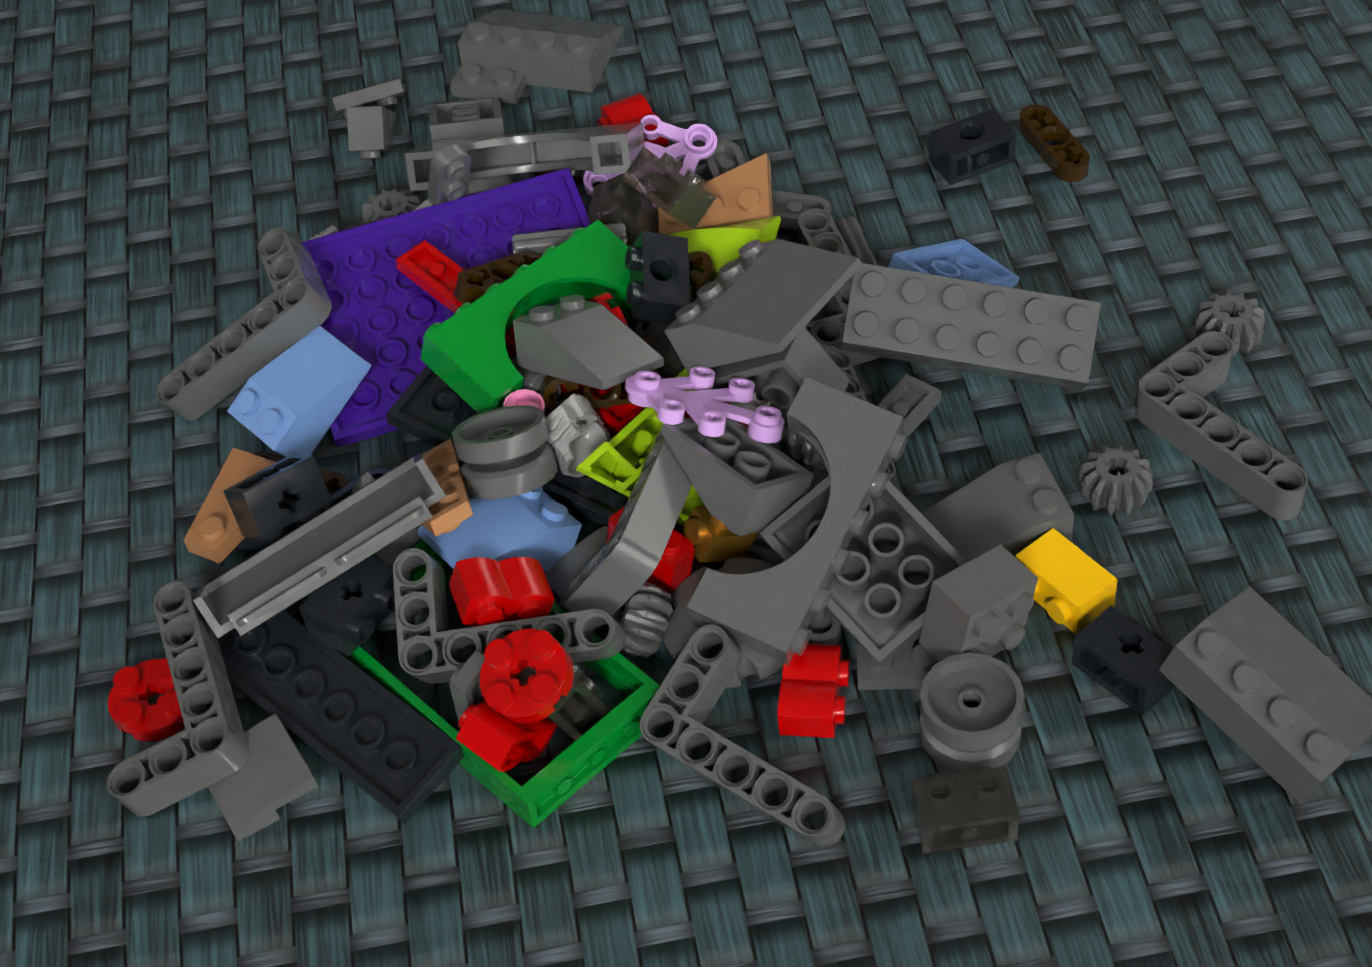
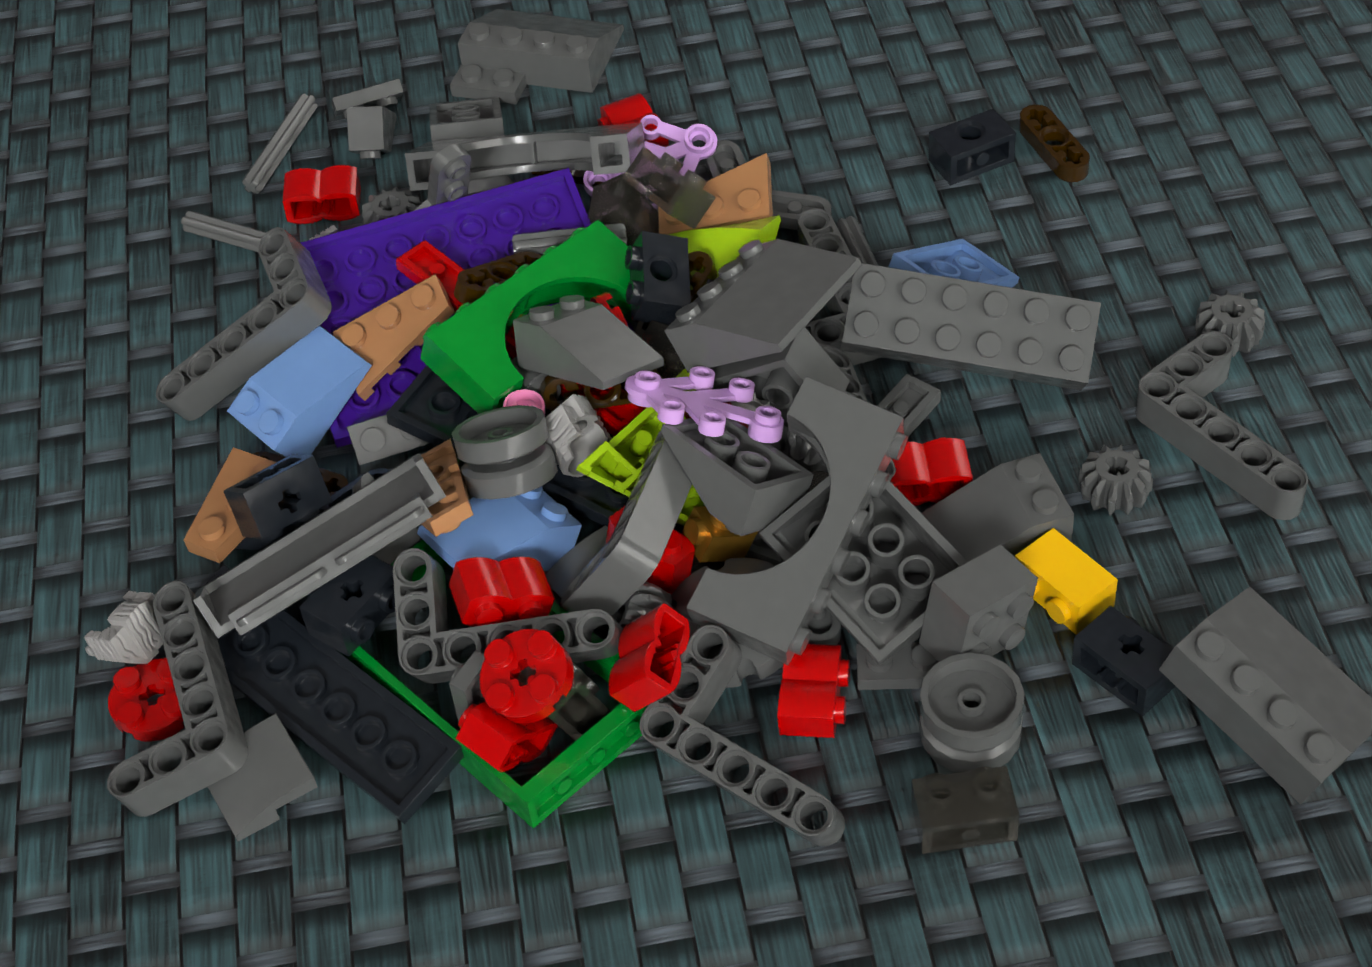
(132, 633): none -> light grey hair
(222, 230): none -> dark grey axle
(279, 144): none -> dark grey axle
(321, 194): none -> red brick
(378, 439): none -> dark grey plate
(394, 329): none -> medium nougat wing
(649, 657): none -> red brick
(932, 470): none -> red brick

